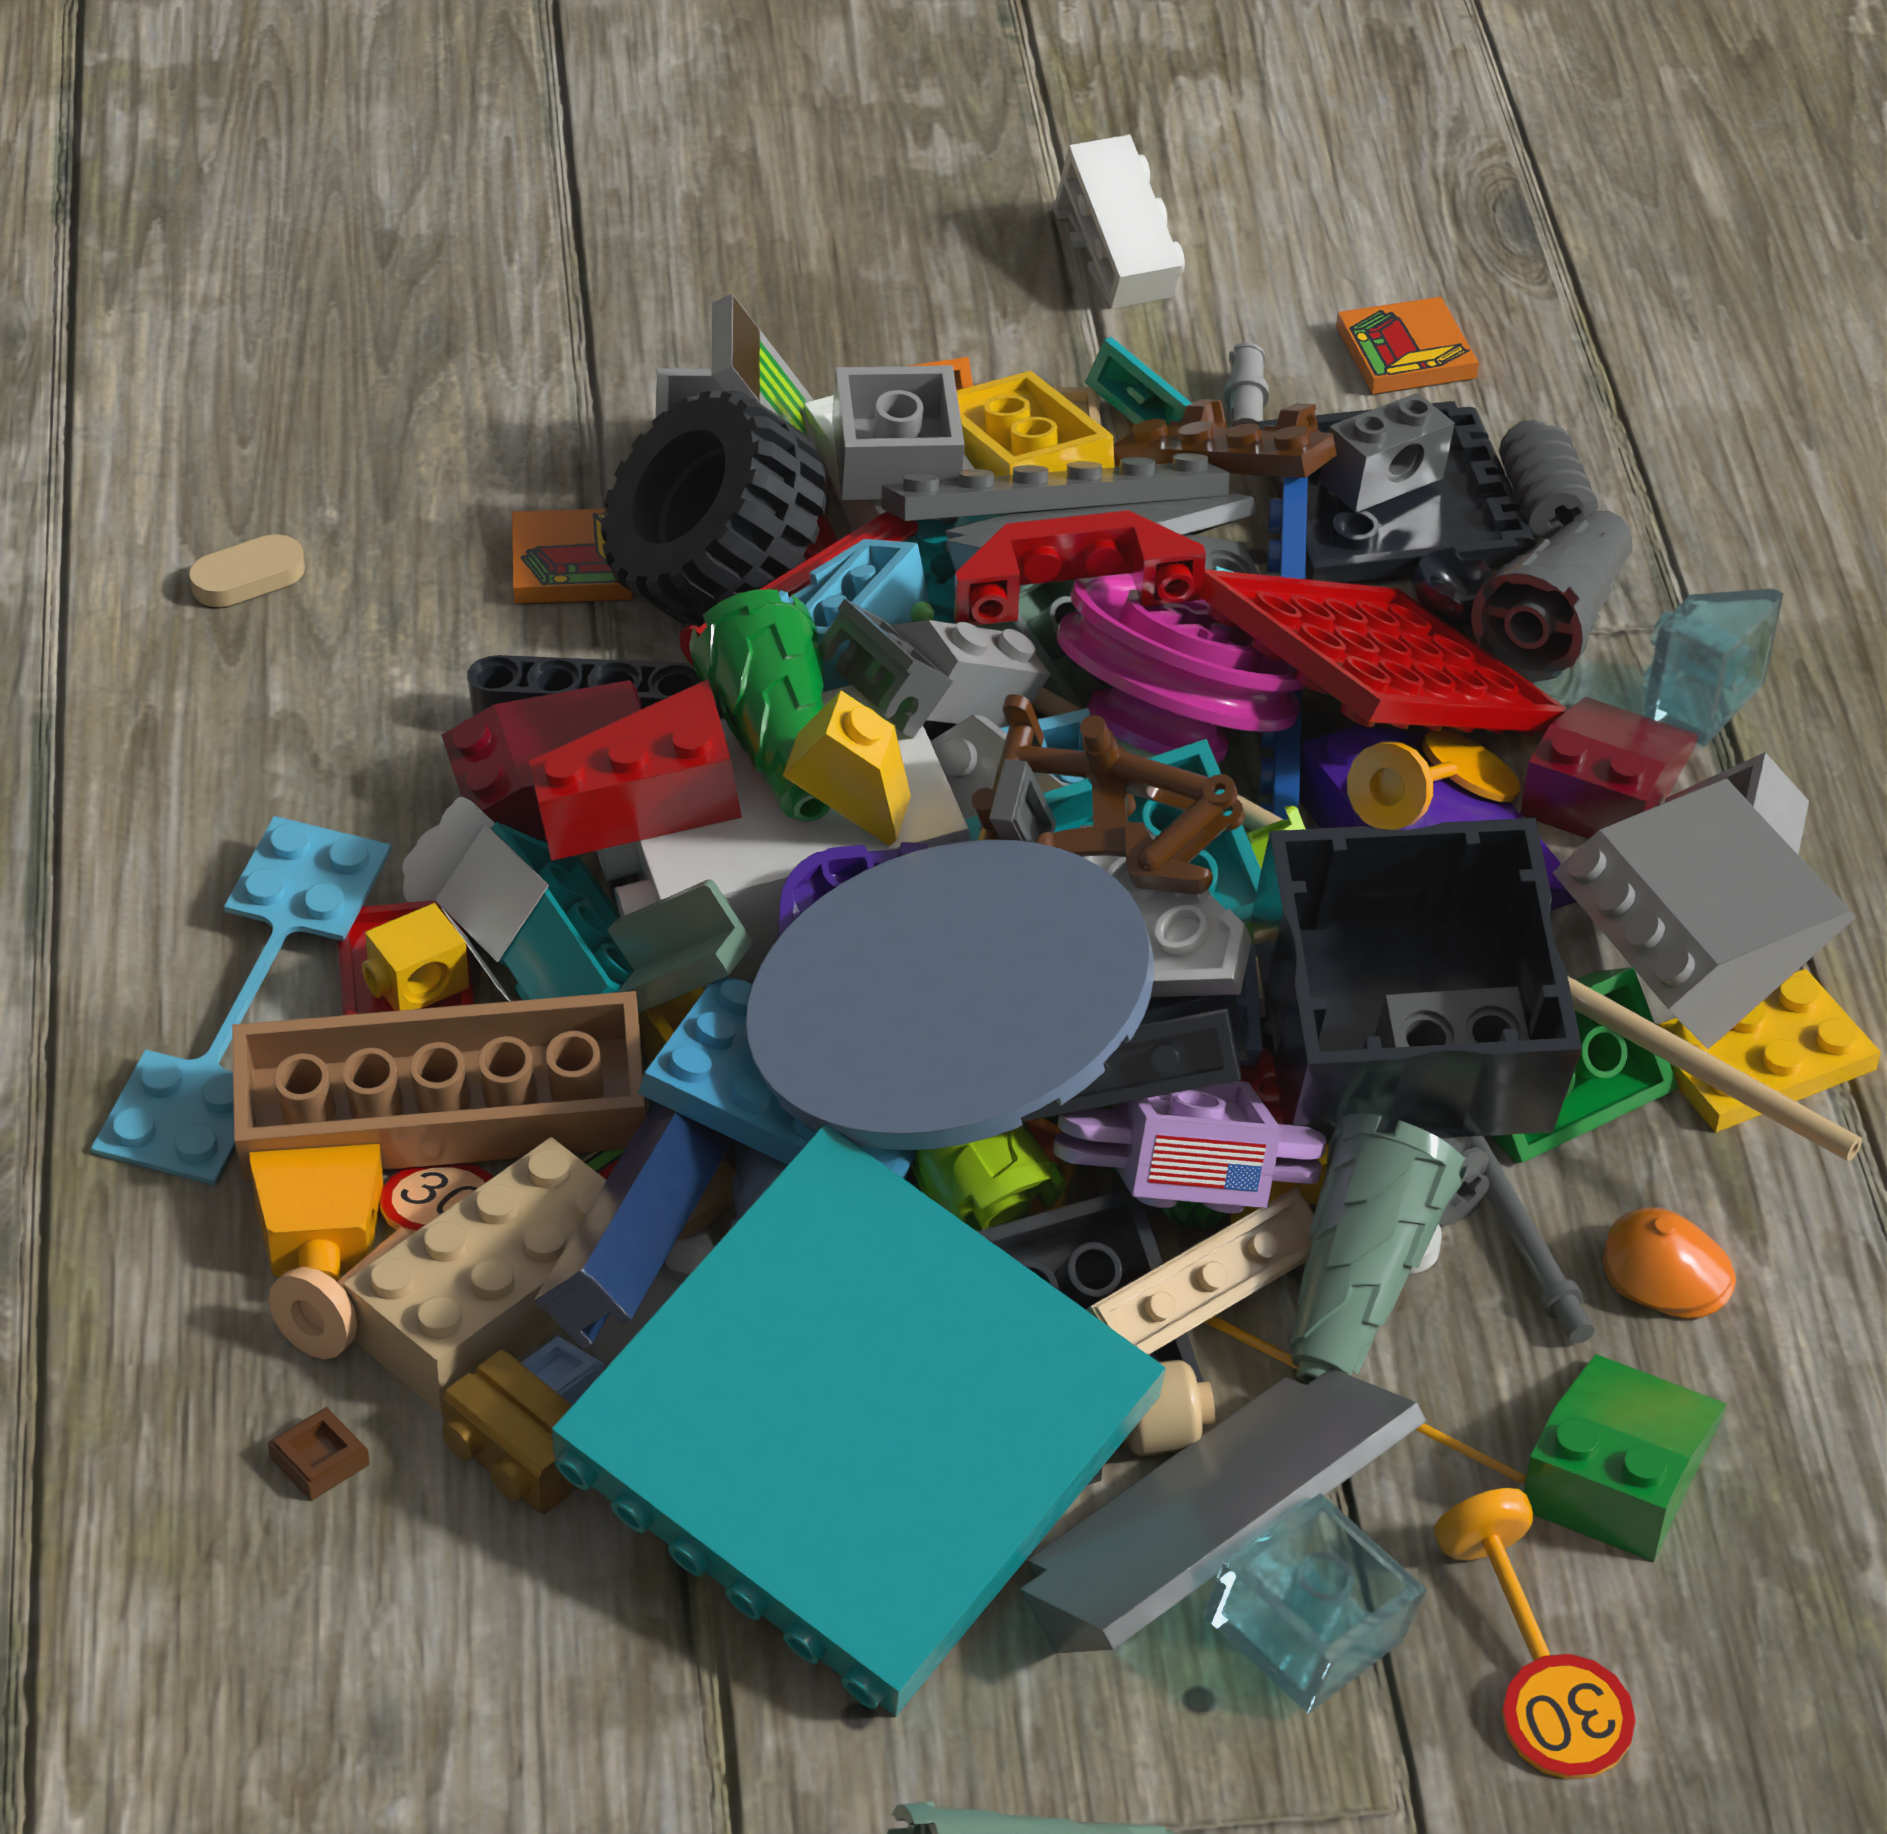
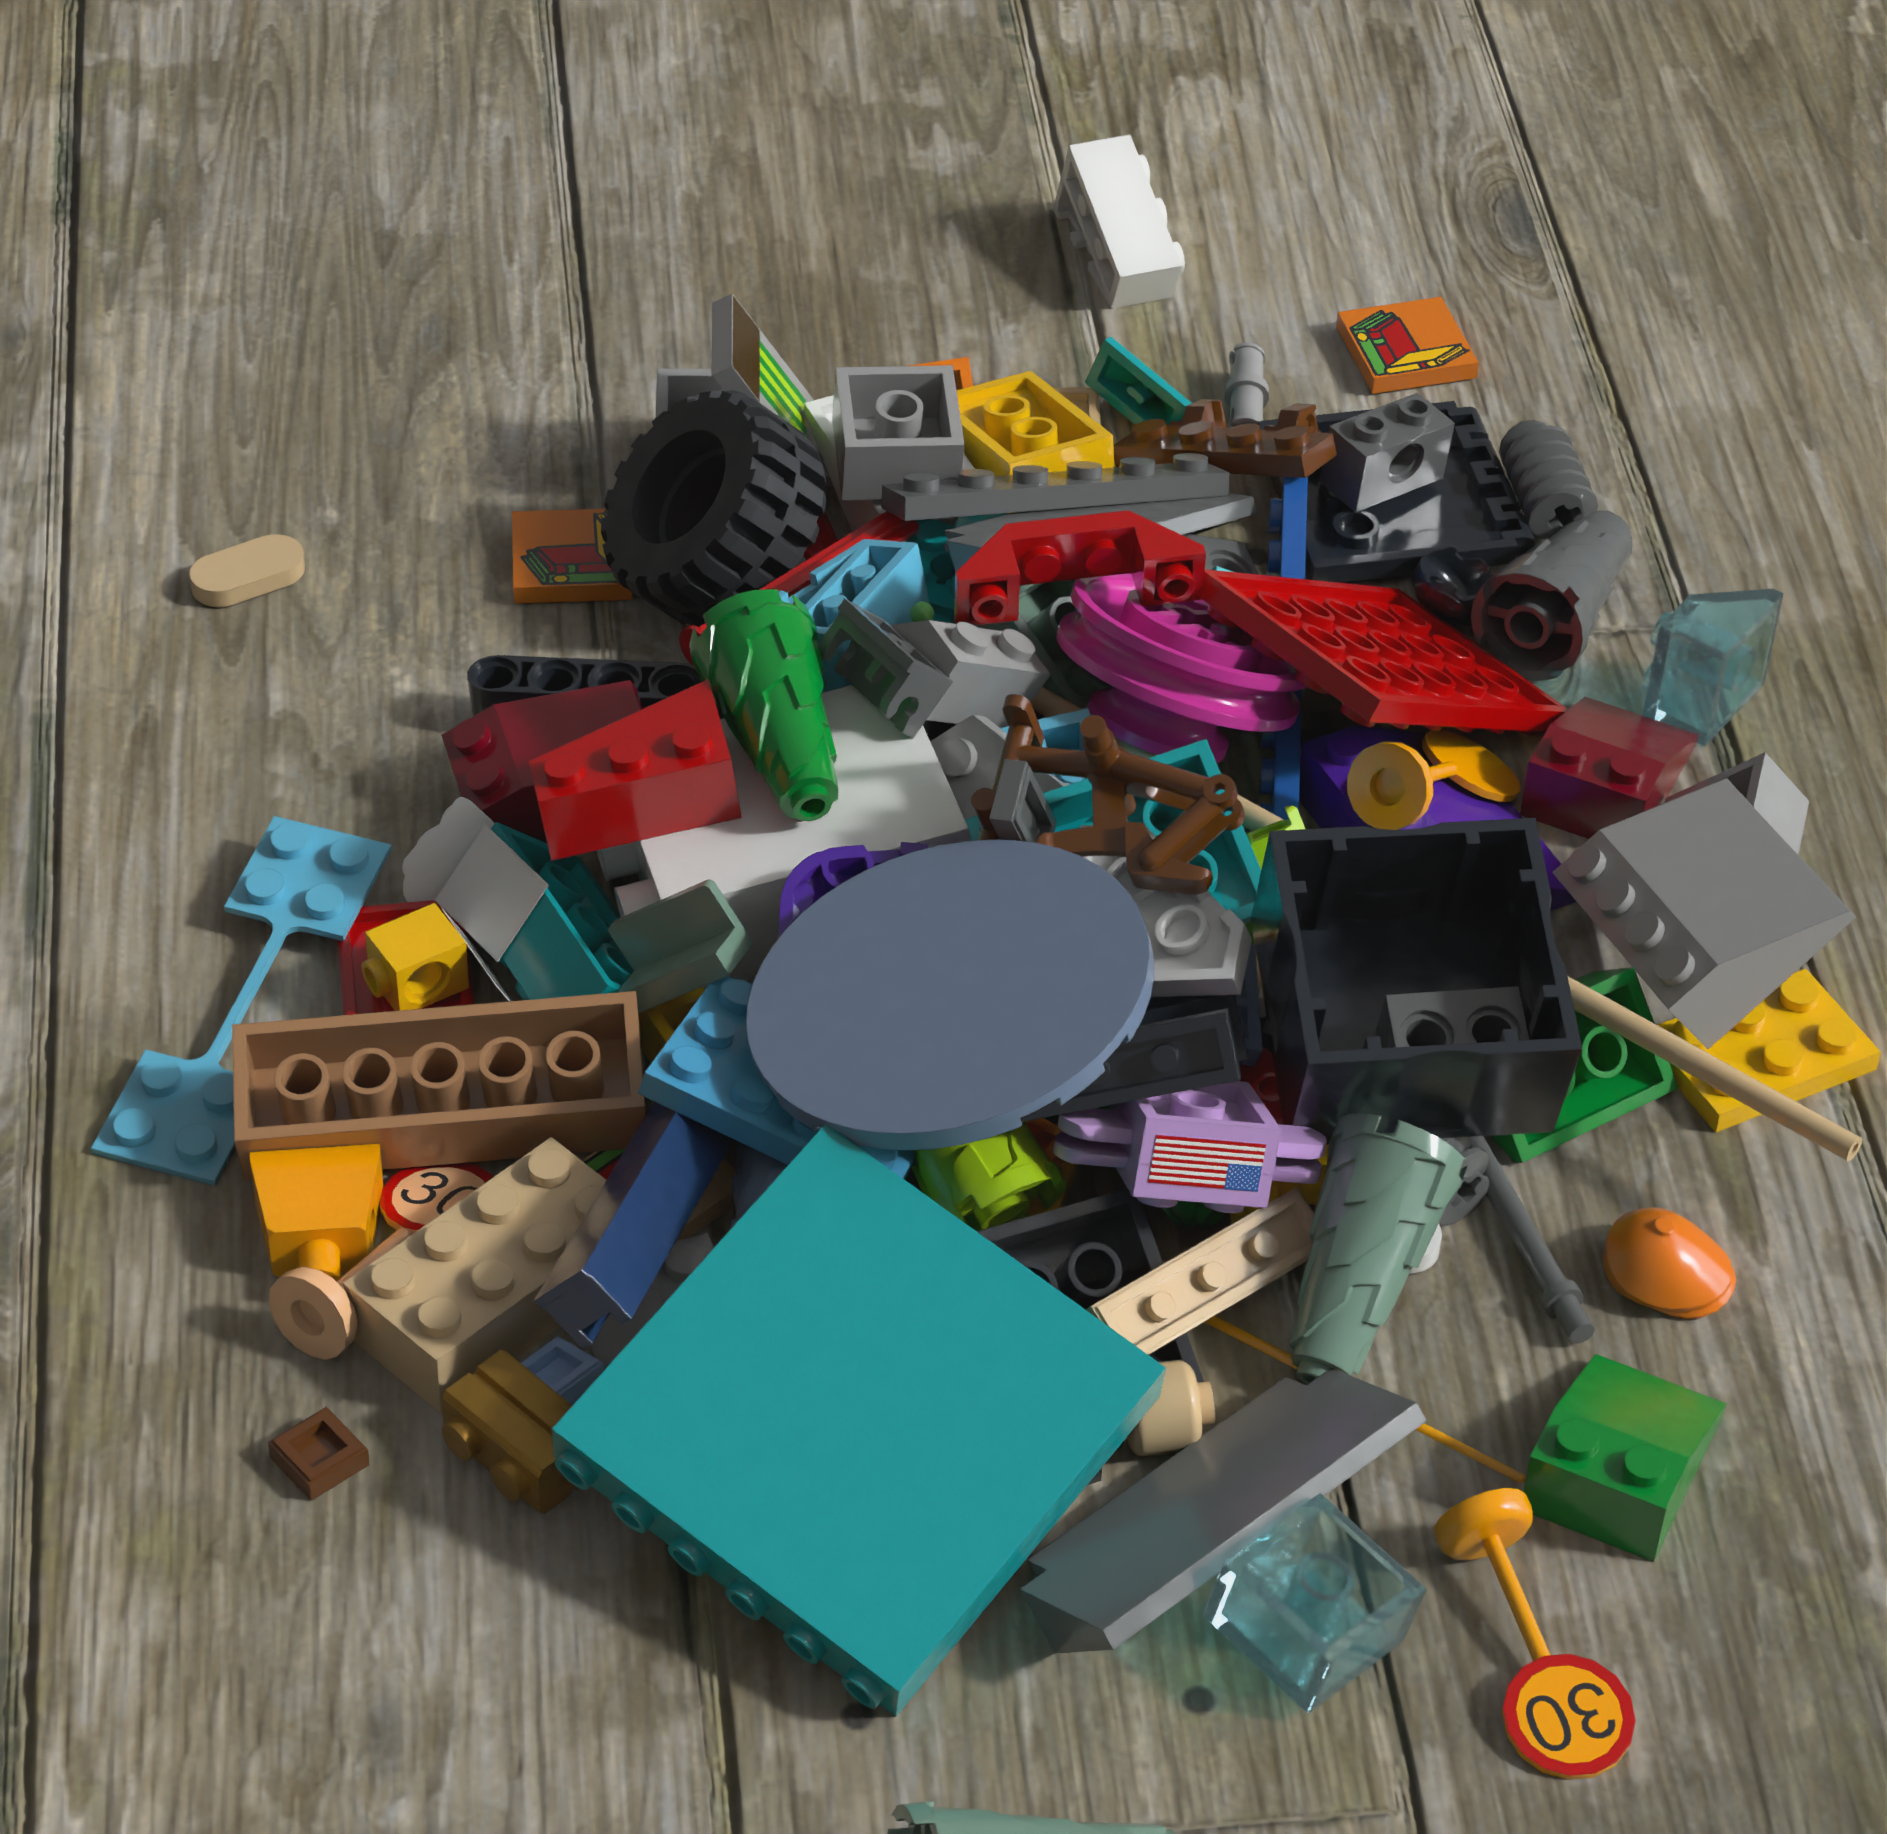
(853, 766): yellow slope -> none

